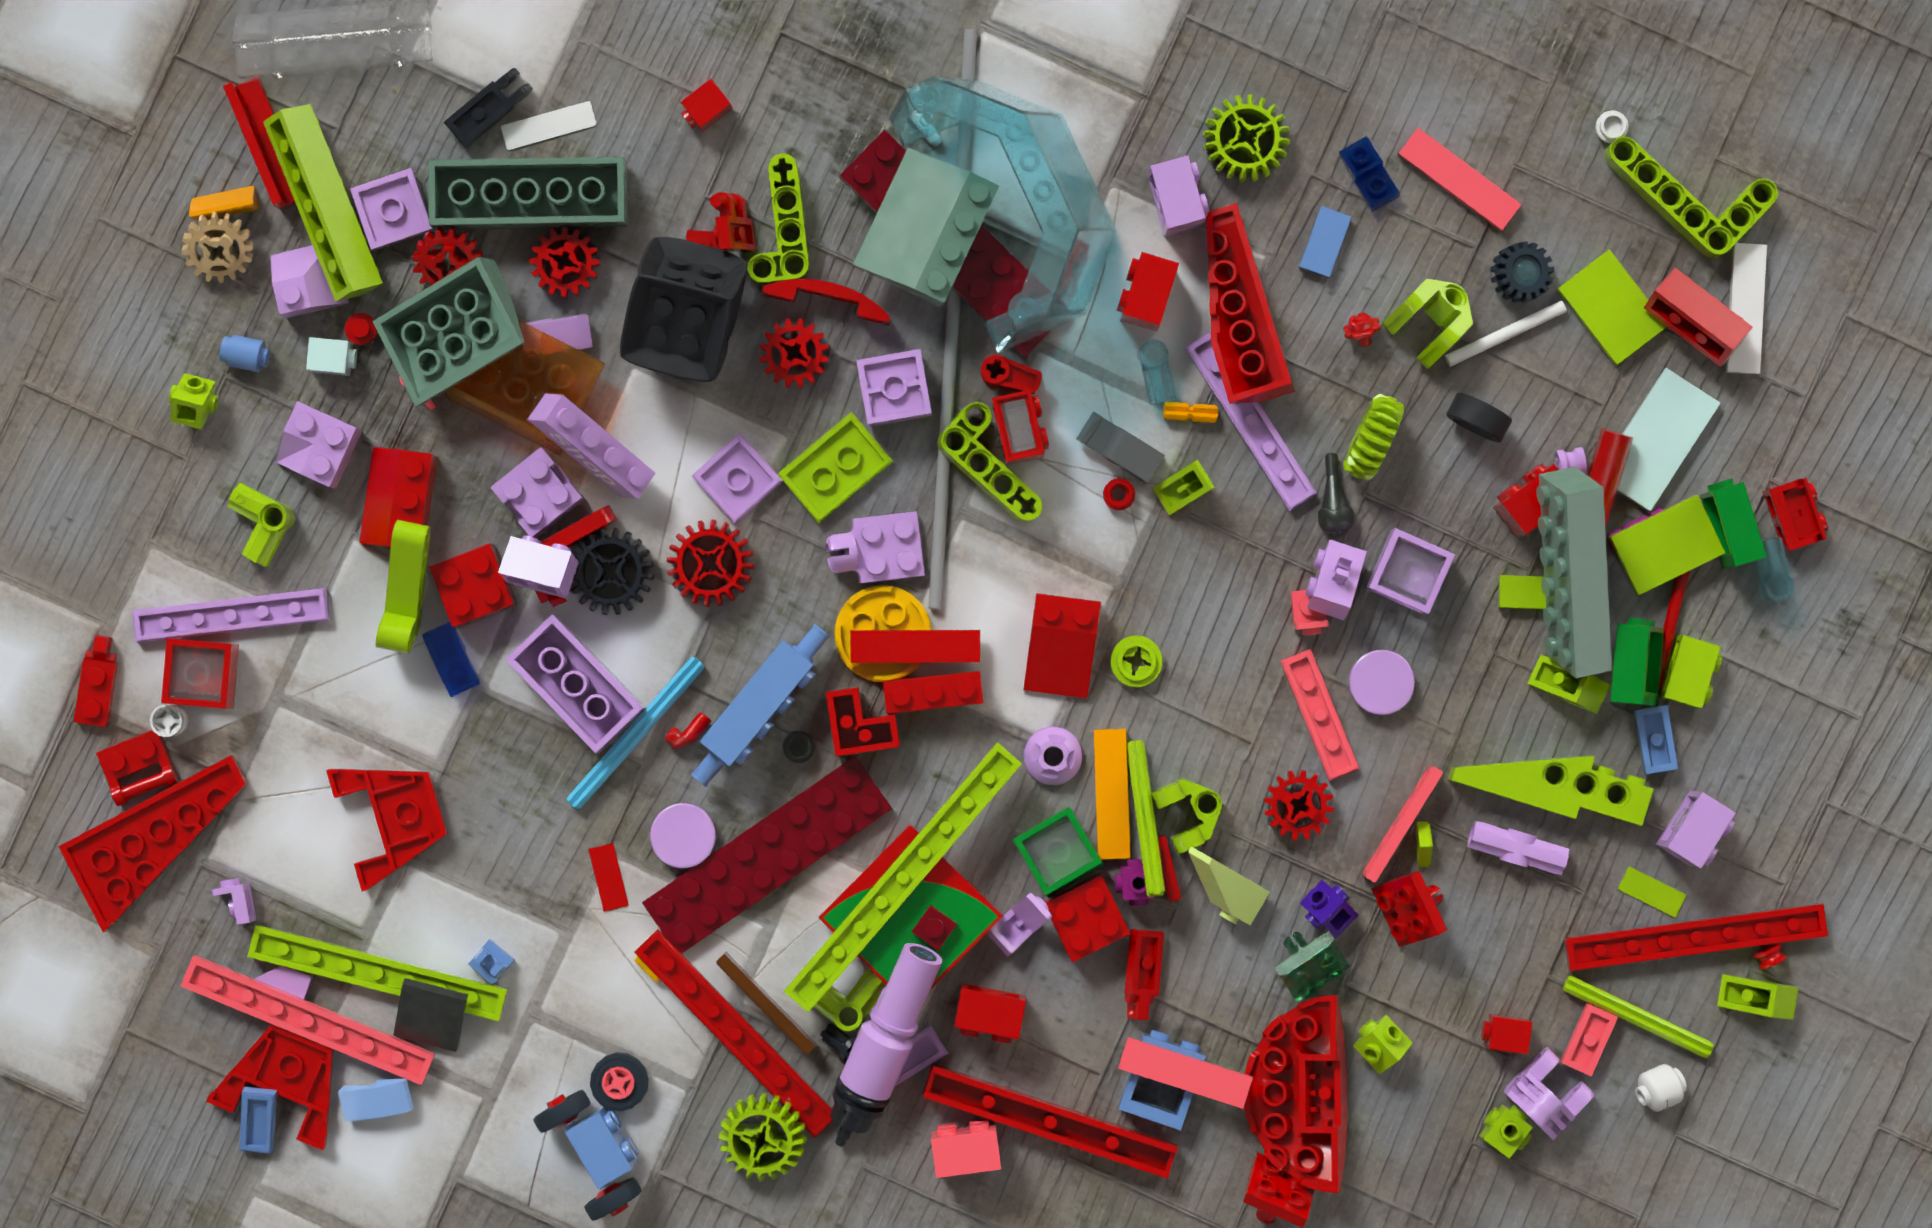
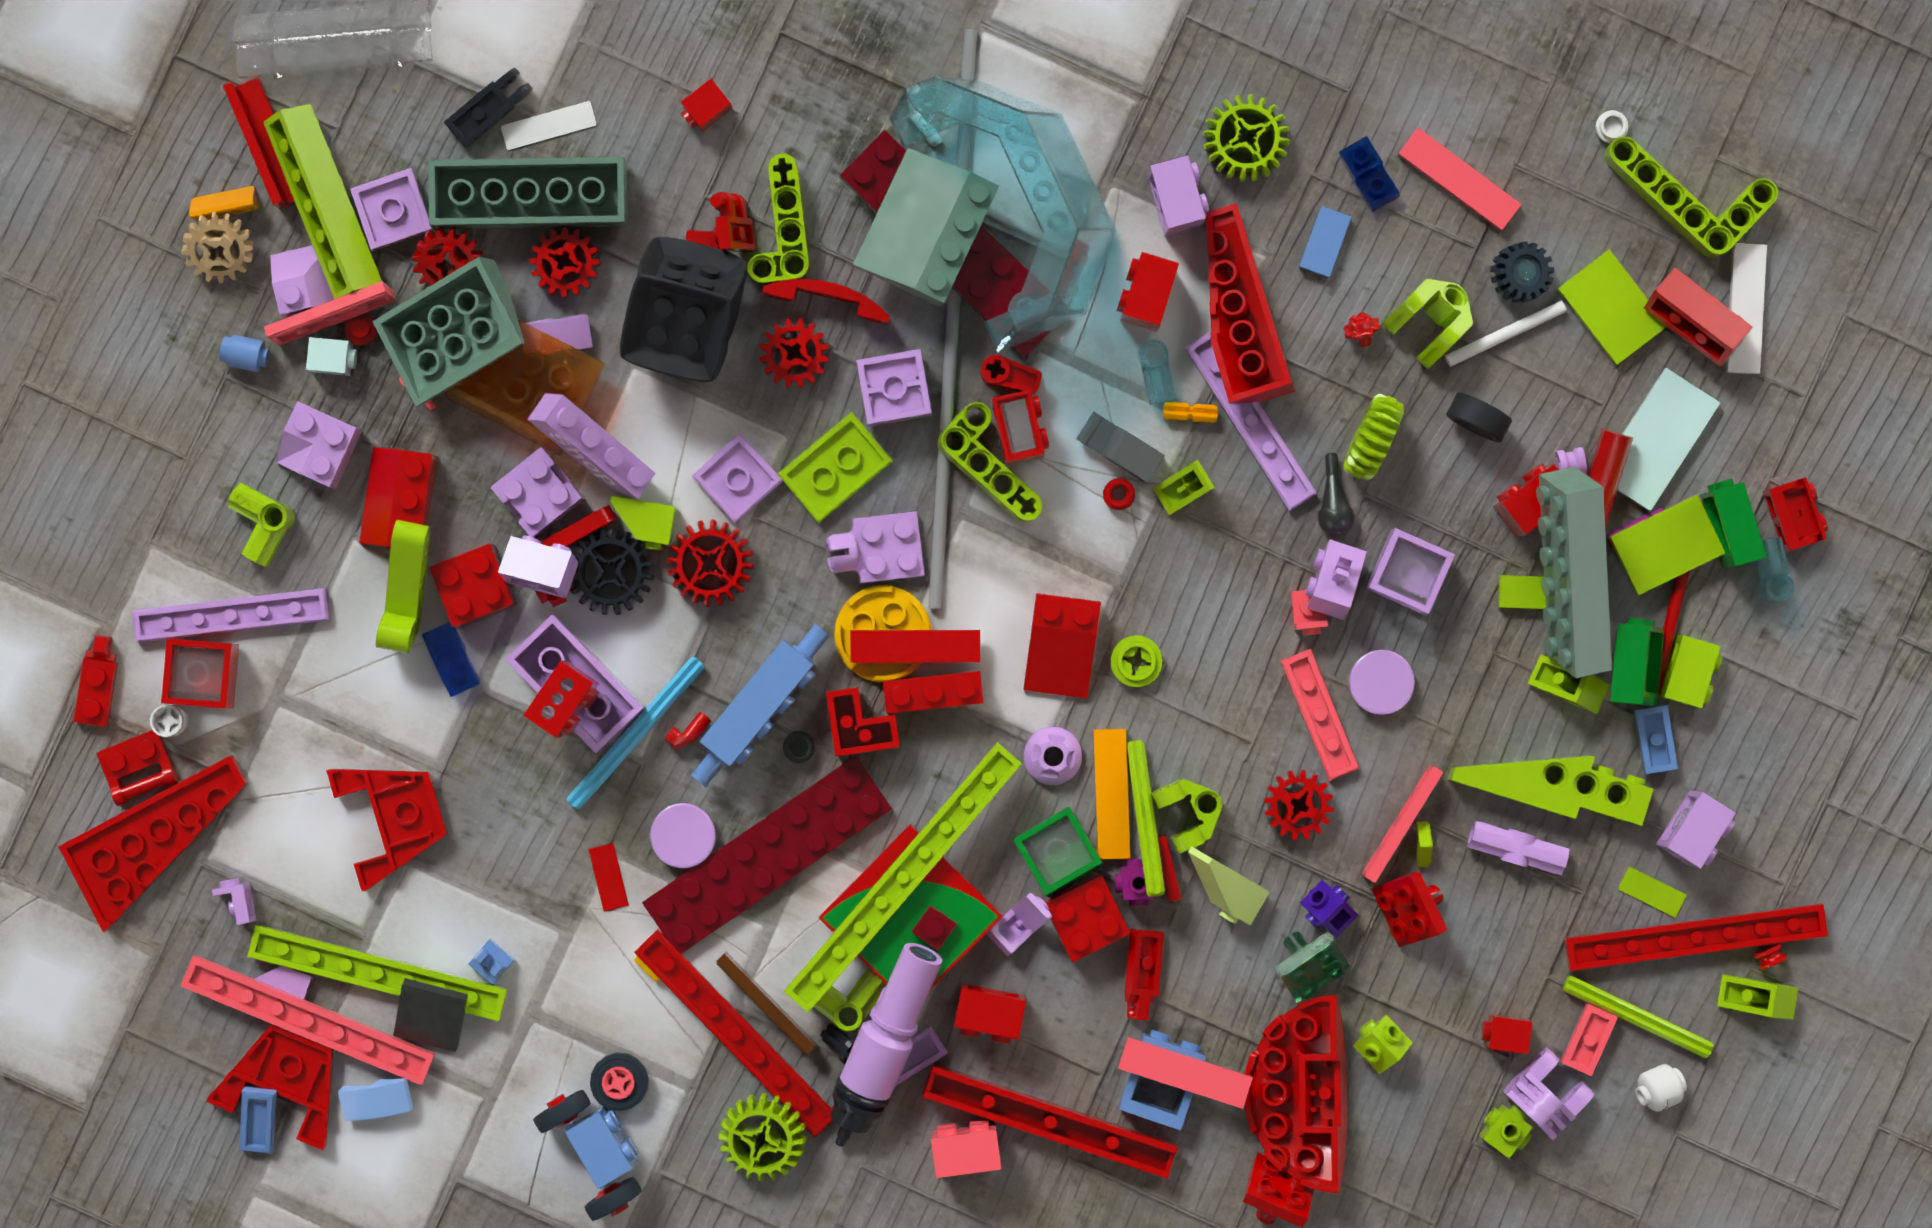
(192, 401): lime brick -> none
(330, 313): none -> coral tile
(562, 699): none -> red piece
(647, 521): none -> lime slope

